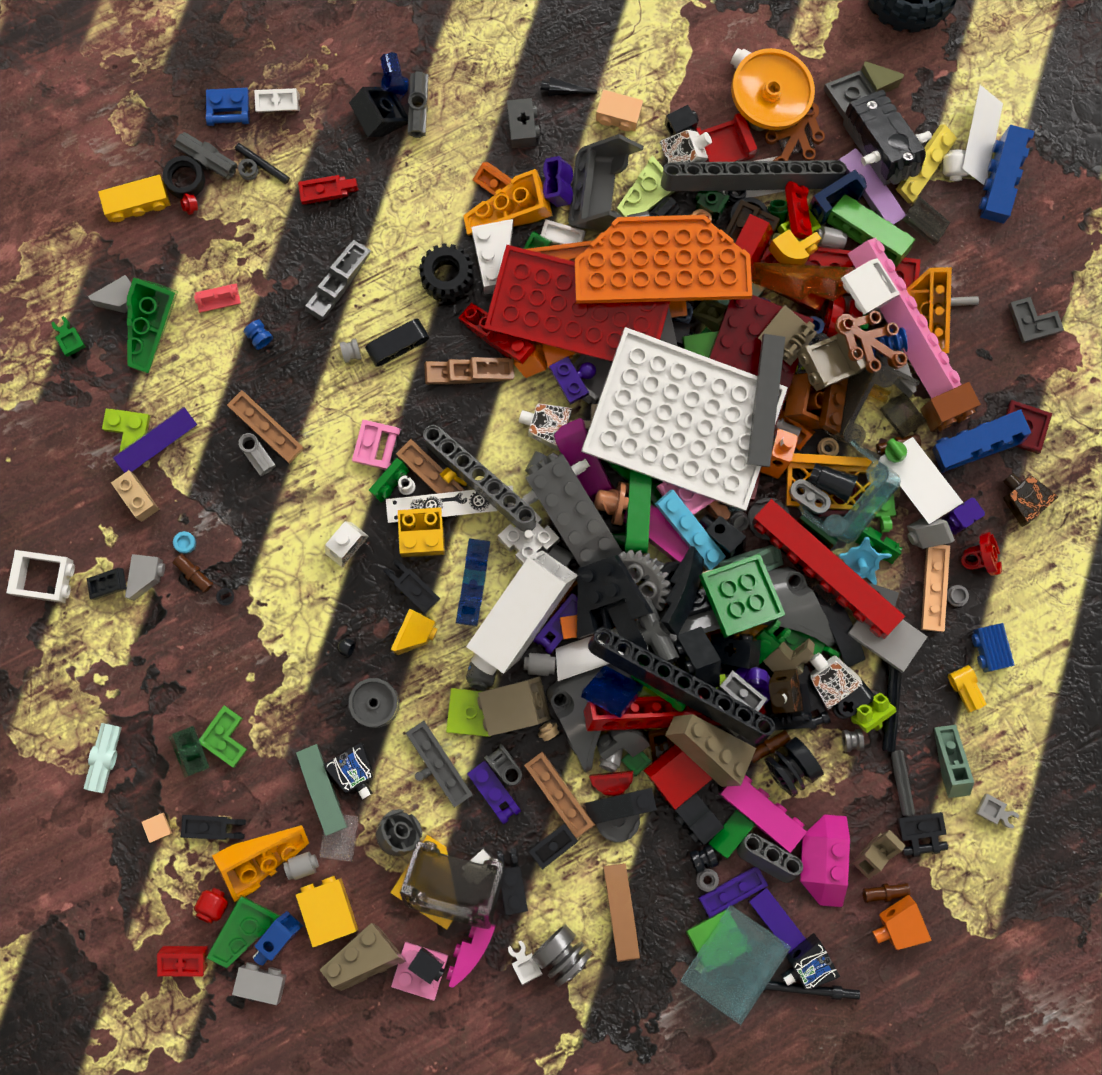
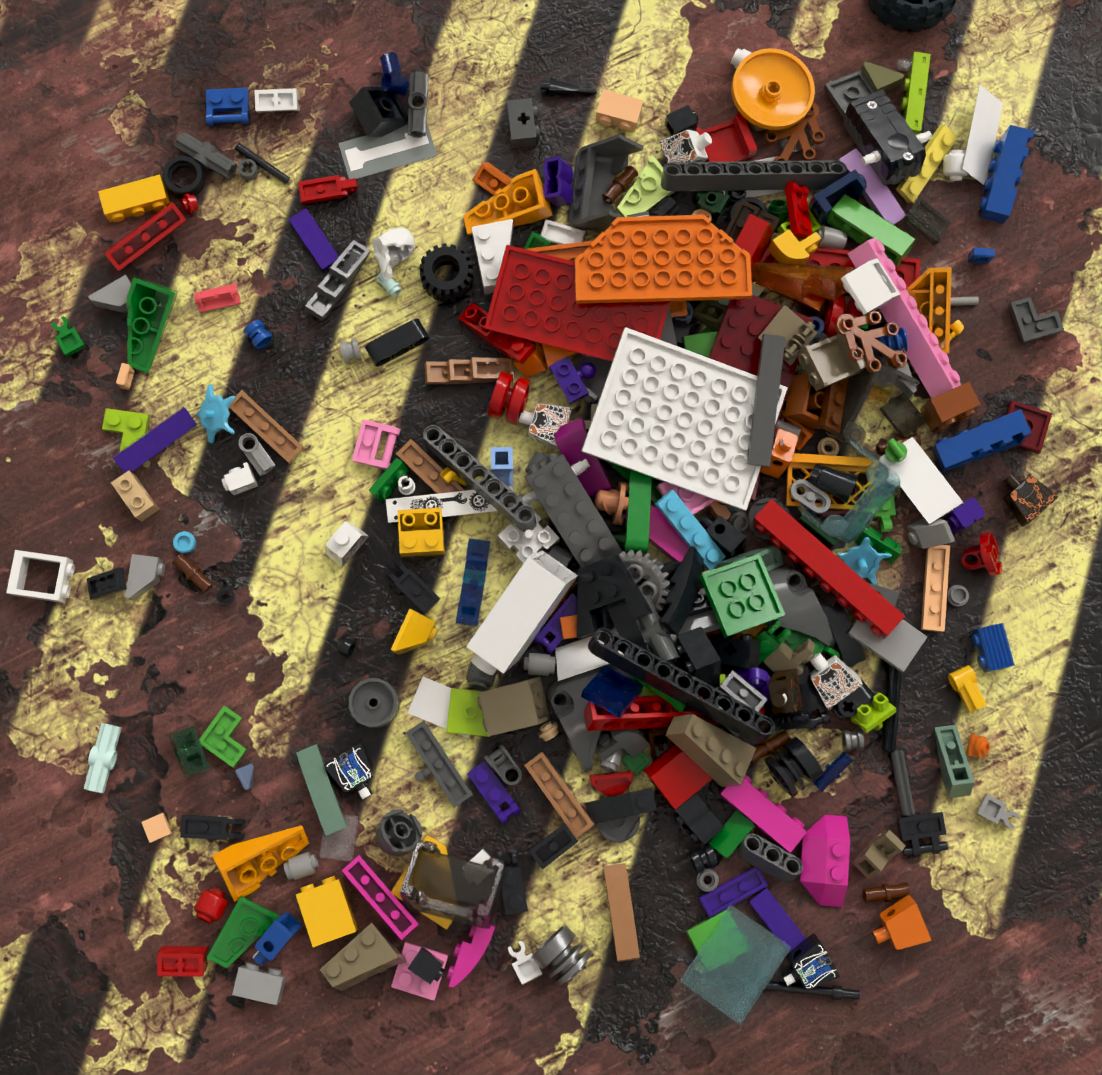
(125, 376): none -> light nougat tile
(145, 236): none -> red brick
(215, 413): none -> medium azure piece
(239, 479): none -> white brick
(246, 776): none -> sand blue slope
(314, 239): none -> dark purple tile
(377, 154): none -> light grey sticker
(379, 897): none -> dark pink brick
(392, 248): none -> white head
(392, 288): none -> light aqua pin
(432, 703): none -> white sticker
(502, 464): none -> light blue brick
(506, 397): none -> red wheel
(620, 184): none -> reddish brown pin
(833, 770): none -> clear blue pin
(915, 88): none -> lime piece
(957, 327): none -> yellow hand
(977, 746): none -> orange plate
(981, 255): none -> blue tile

